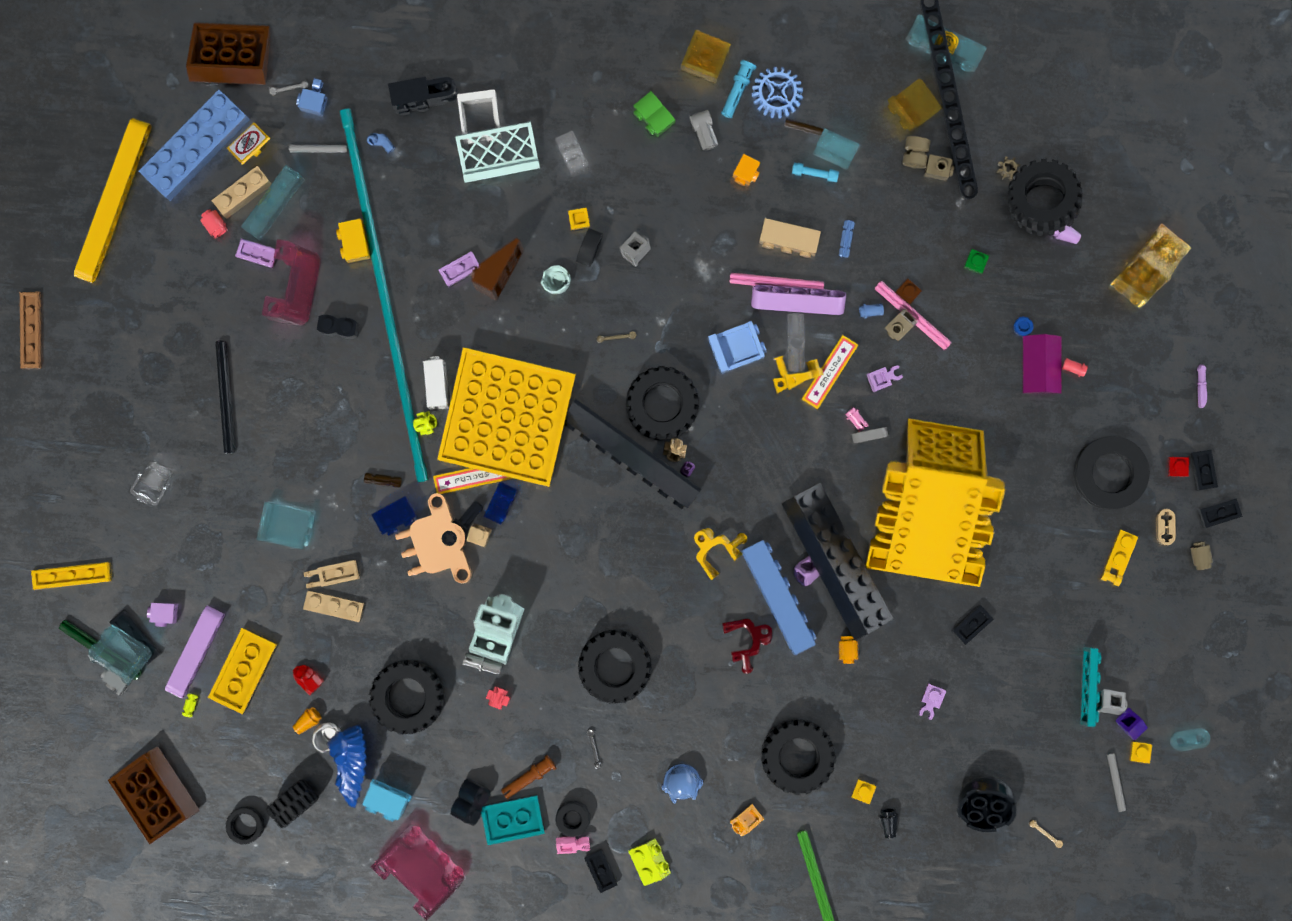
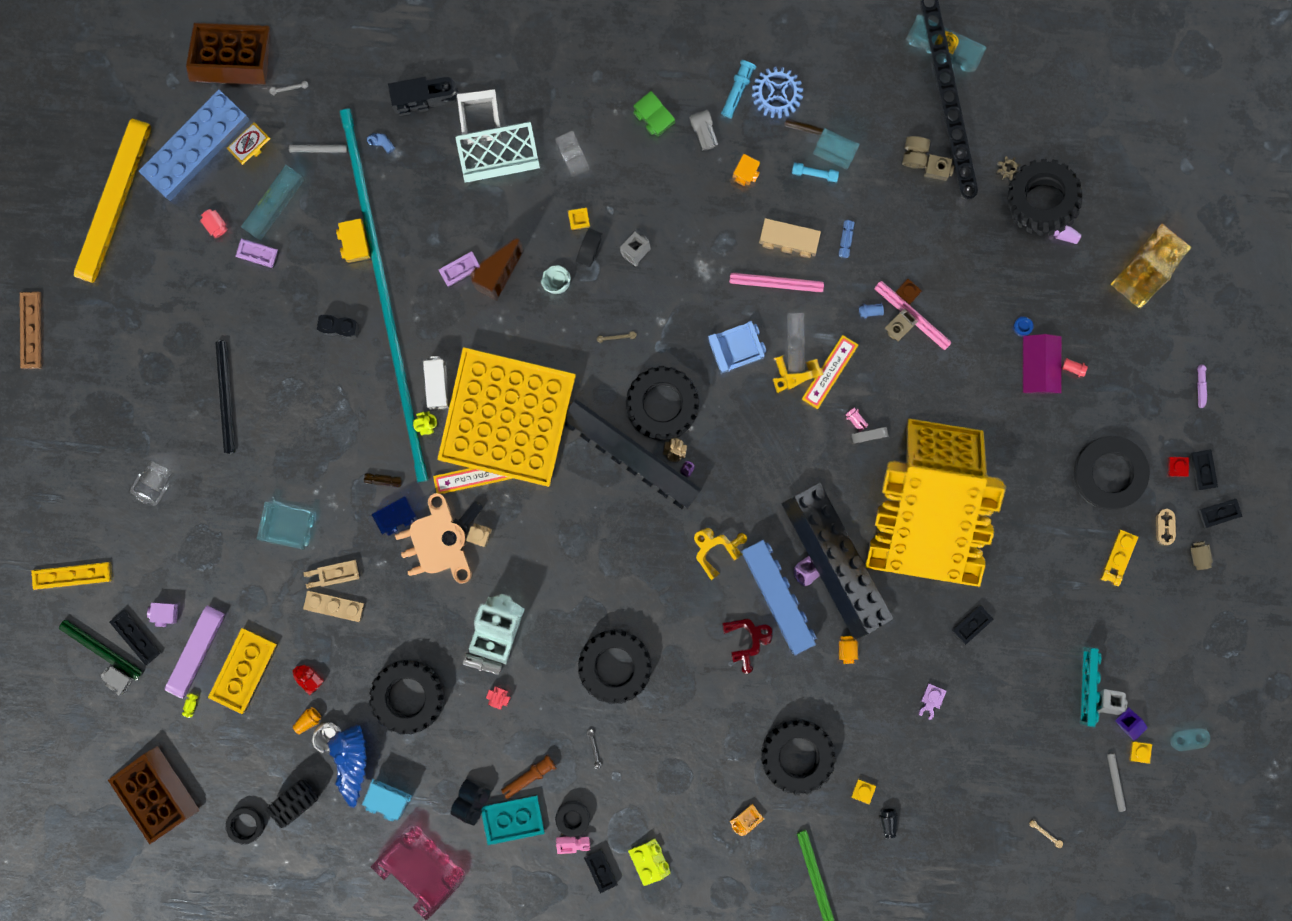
(120, 653): clear light blue panel -> none
(241, 192): tan brick -> none
(300, 287): clear pink windscreen -> none
(312, 100): medium blue brick -> none
(501, 503): clear blue brick -> none
(682, 782): medium blue helmet -> none
(705, 56): clear yellow brick -> none
(798, 299): lavender beam -> none
(881, 378): lavender plate -> none
(914, 105): clear yellow bracket -> none
(976, 261): green plate -> none
(986, 804): black cylinder -> none

